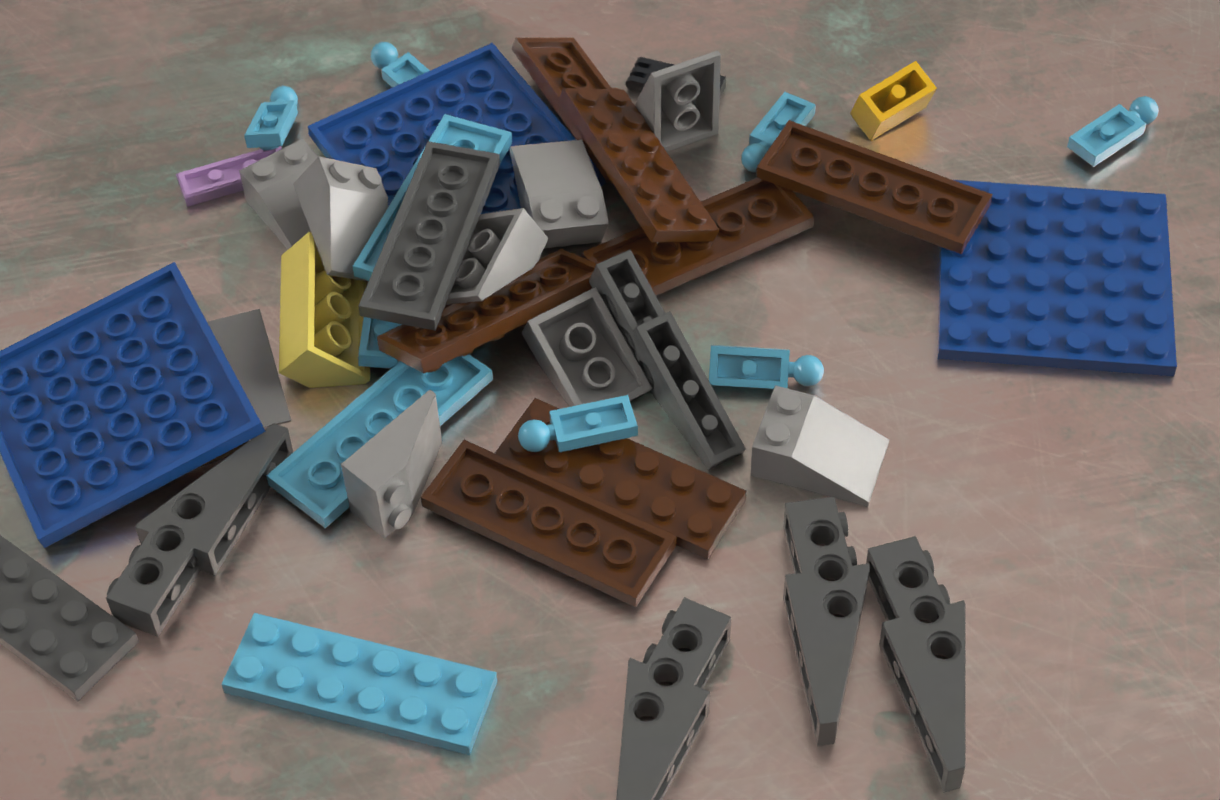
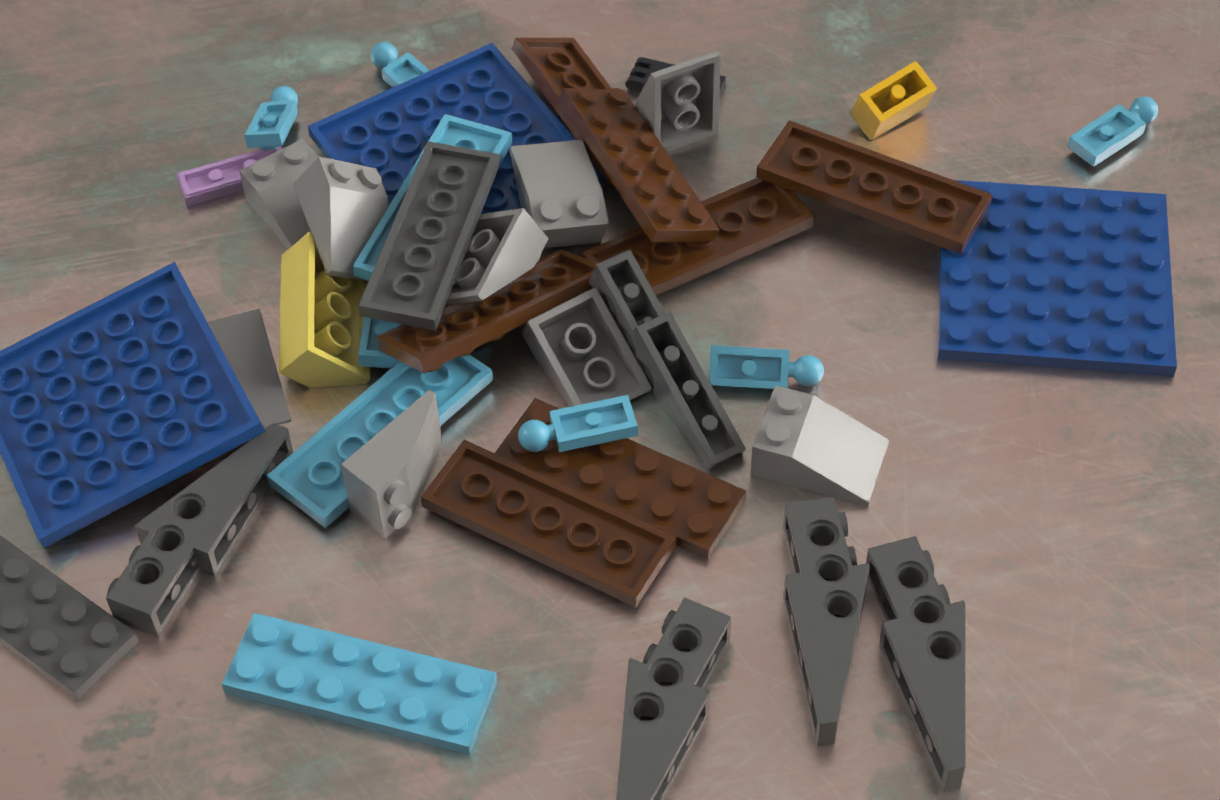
(765, 133): medium azure plate -> none

